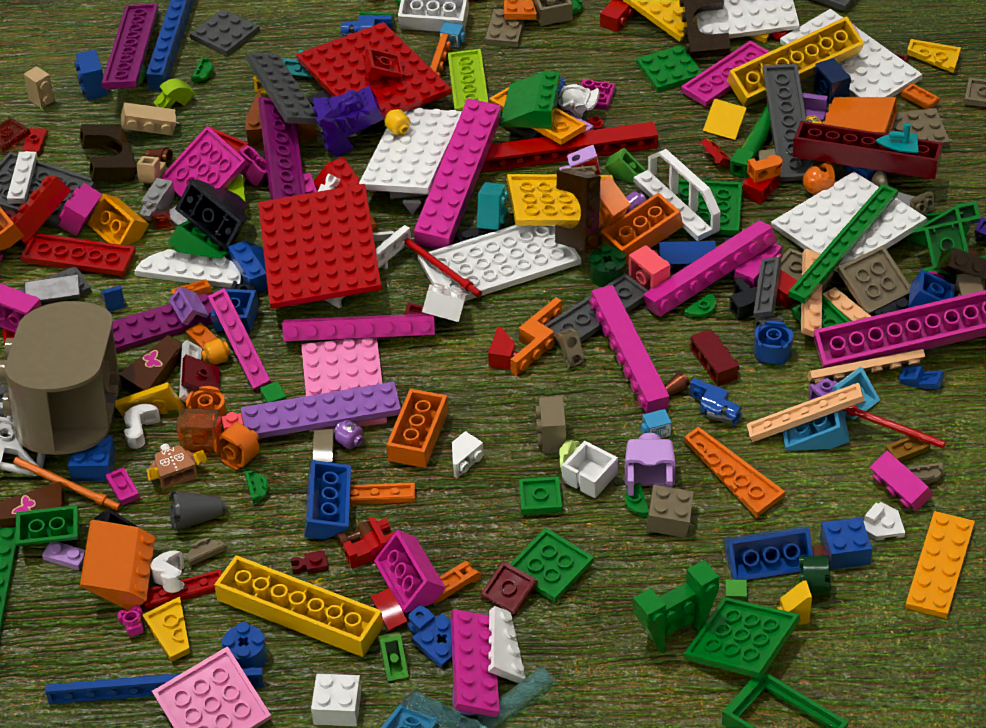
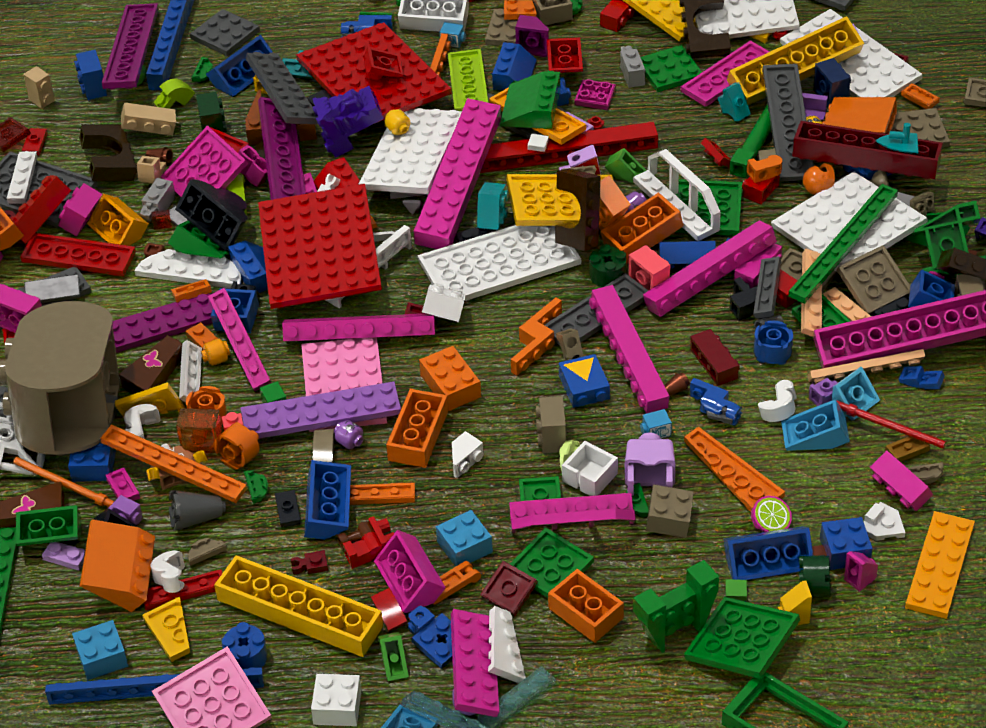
(100, 650): none -> dark azure brick
(113, 298): blue slope -> none
(128, 509): none -> medium lavender brick
(132, 620): dark pink plate -> none
(152, 249): none -> copper tile
(173, 463): none -> orange plate
(187, 305): medium lavender panel -> none
(199, 373): dark red plate -> none
(210, 111): none -> dark green brick
(235, 72): none -> blue slope
(287, 508): none -> black plate
(451, 376): none -> orange brick
(464, 538): none -> dark azure brick
(465, 284): red bar -> none
(501, 350): red slope -> none
(512, 64): none -> blue slope
(532, 35): none -> magenta slope
(538, 142): none -> white tile
(564, 55): none -> red slope
(571, 510): none -> dark pink plate
(578, 99): white helmet -> none
(584, 380): none -> blue brick
(586, 605): none -> orange brick
(632, 67): none -> light grey hinge
(702, 308): green plate -> none
(724, 119): yellow piece -> none
(734, 102): none -> teal brick
(771, 514): none -> lime tile
(784, 405): none -> white animal
(805, 412): light nougat plate -> none
(859, 570): none -> dark pink slope
(935, 54): yellow wing -> none

